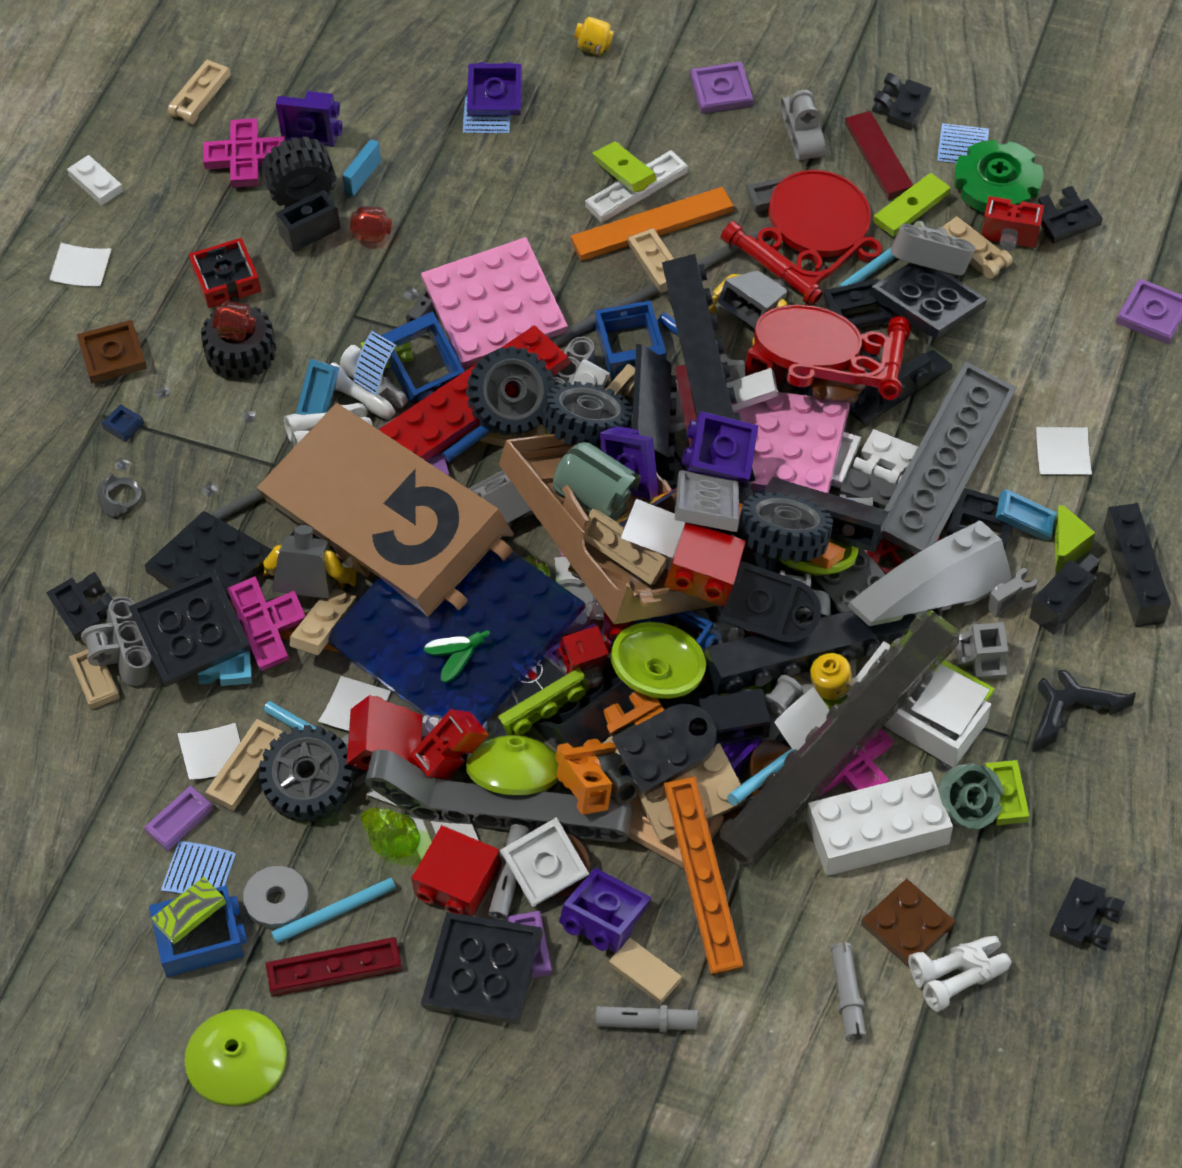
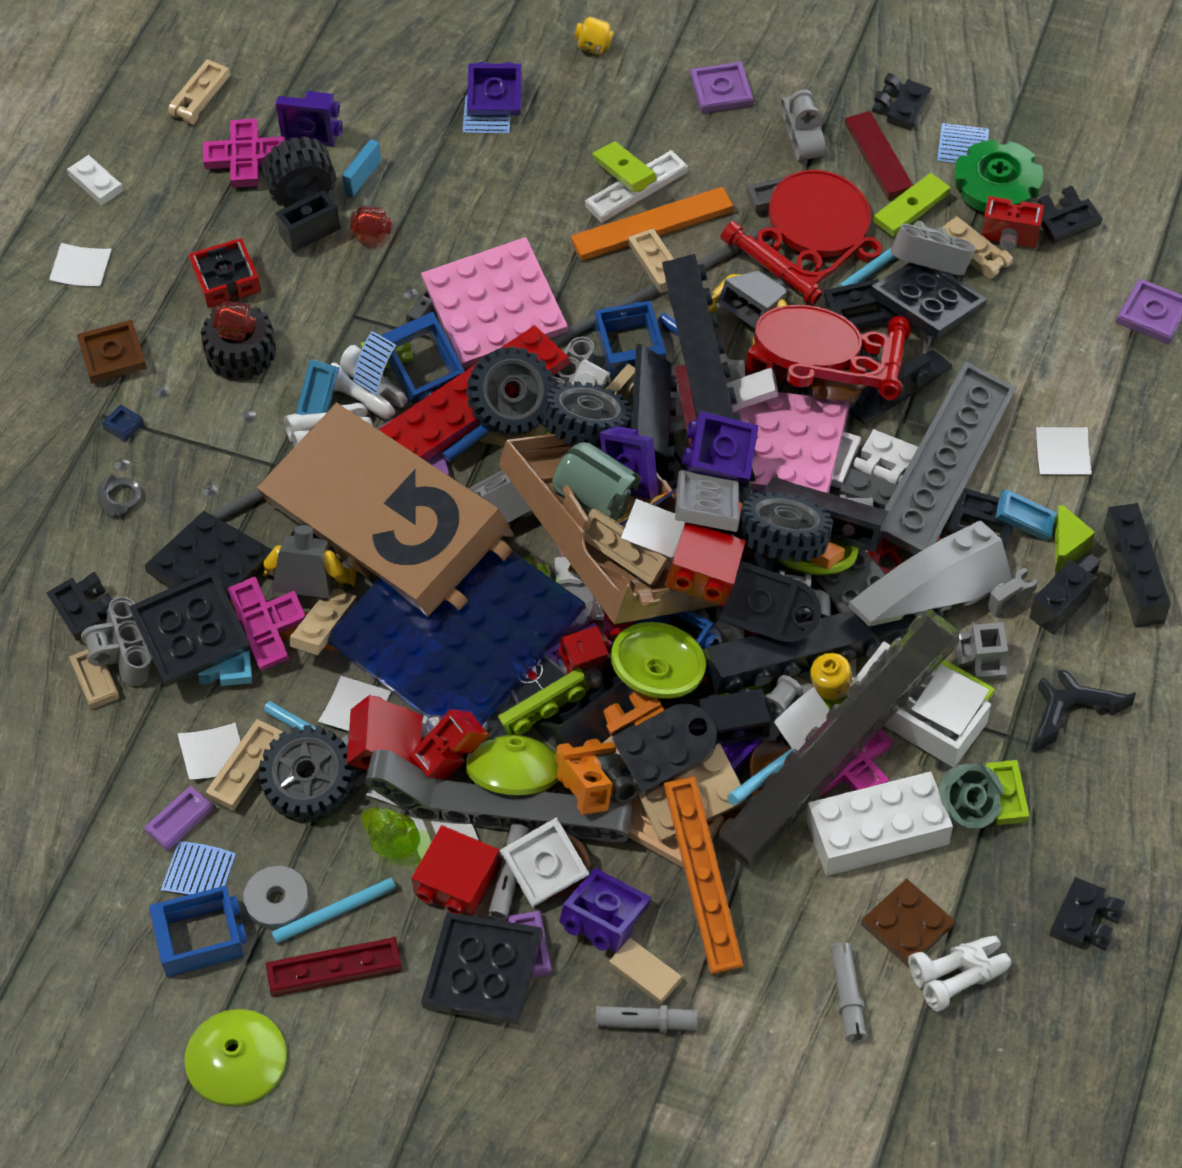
(188, 910): lime tile -> none
(461, 651): green piece -> none

